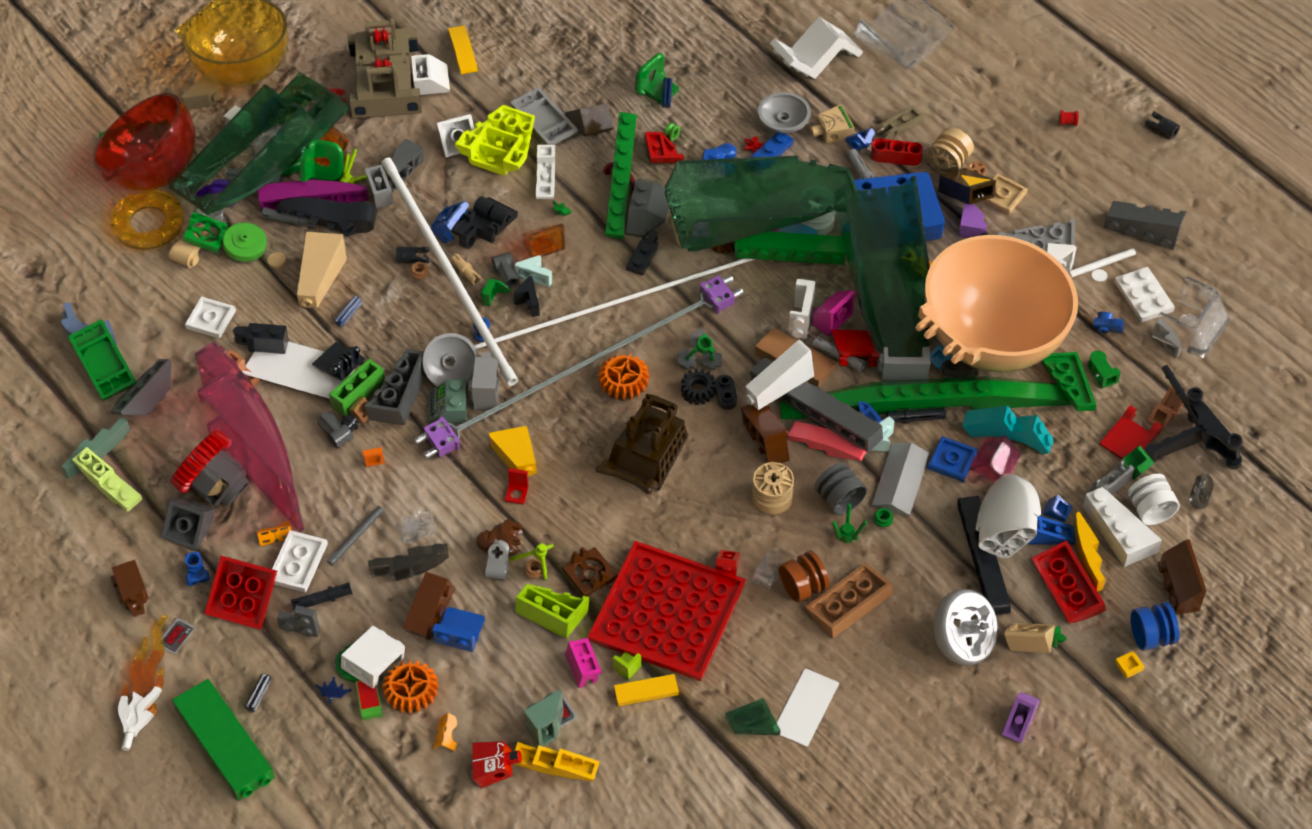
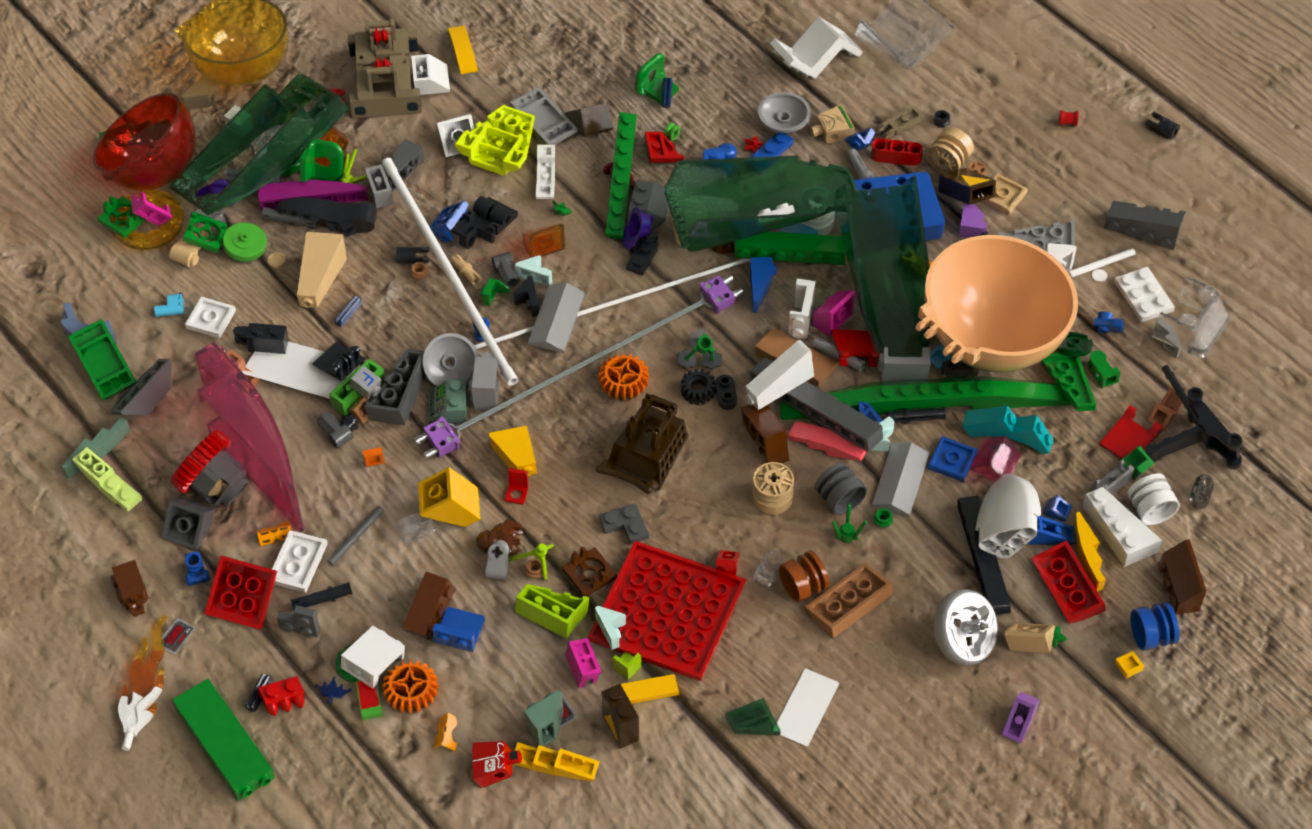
(111, 209): none -> green piece
(150, 211): none -> dark pink hinge
(174, 306): none -> medium azure piece
(282, 694): none -> red plate
(366, 383): none -> light grey brick
(417, 561): clear smoke slope -> none
(449, 498): none -> yellow slope
(556, 317): none -> light grey slope
(609, 623): none -> light aqua slope
(620, 716): none -> dark brown brick
(627, 519): none -> dark grey plate
(637, 227): none -> dark purple piece
(761, 279): none -> blue slope
(780, 210): none -> white plate
(941, 114): none -> black bush
(1076, 345): none -> dark green tile

